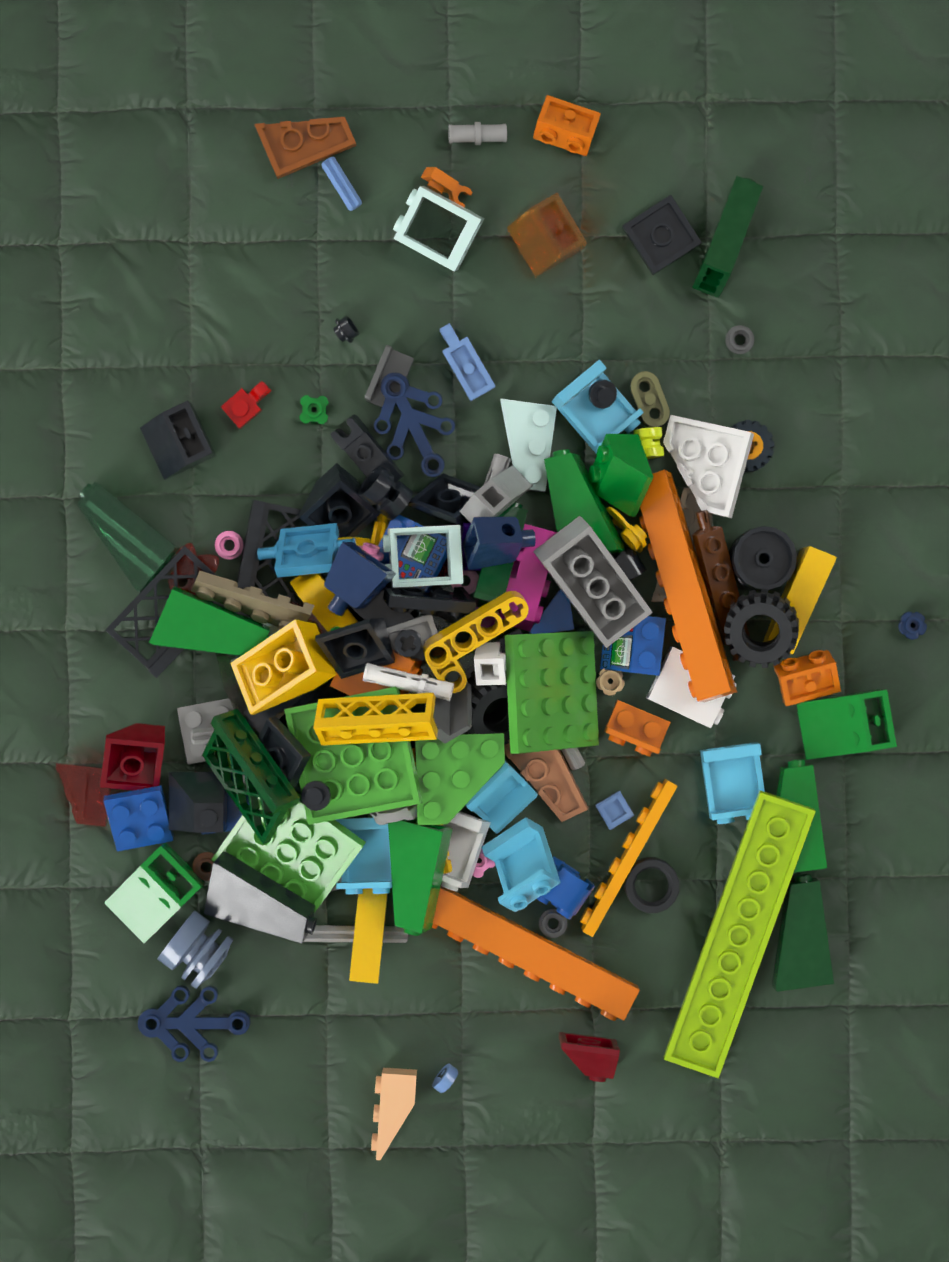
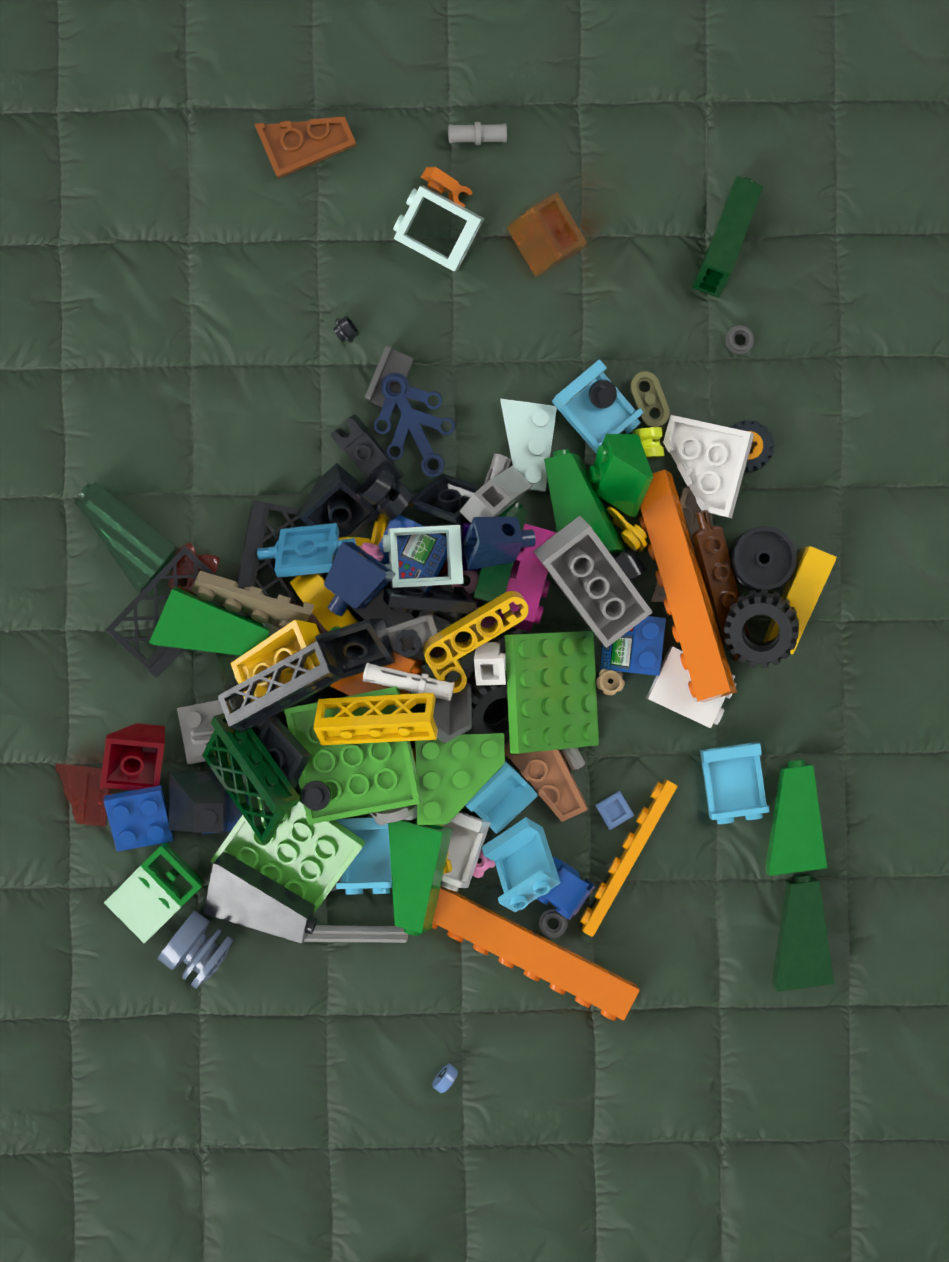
(177, 440): black slope -> none
(188, 1023): dark blue plant -> none
(197, 865): reddish brown plate -> none
(220, 542): bright pink plate -> none
(243, 406): red plate -> none
(284, 696): none -> fence
(318, 416): green plate -> none
(341, 183): medium blue axle -> none
(368, 937): yellow slope -> none
(397, 1099): light nougat slope -> none
(466, 364): medium blue plate -> none
(556, 616): blue slope -> none
(566, 125): orange bracket -> none
(591, 1054): dark red slope -> none
(636, 727): orange bracket -> none
(661, 235): black plate -> none
(673, 885): black tyre -> none
(739, 933): lime plate -> none
(807, 677): orange bracket -> none
(846, 724): green slope -> none
(905, 628): dark blue plate -> none

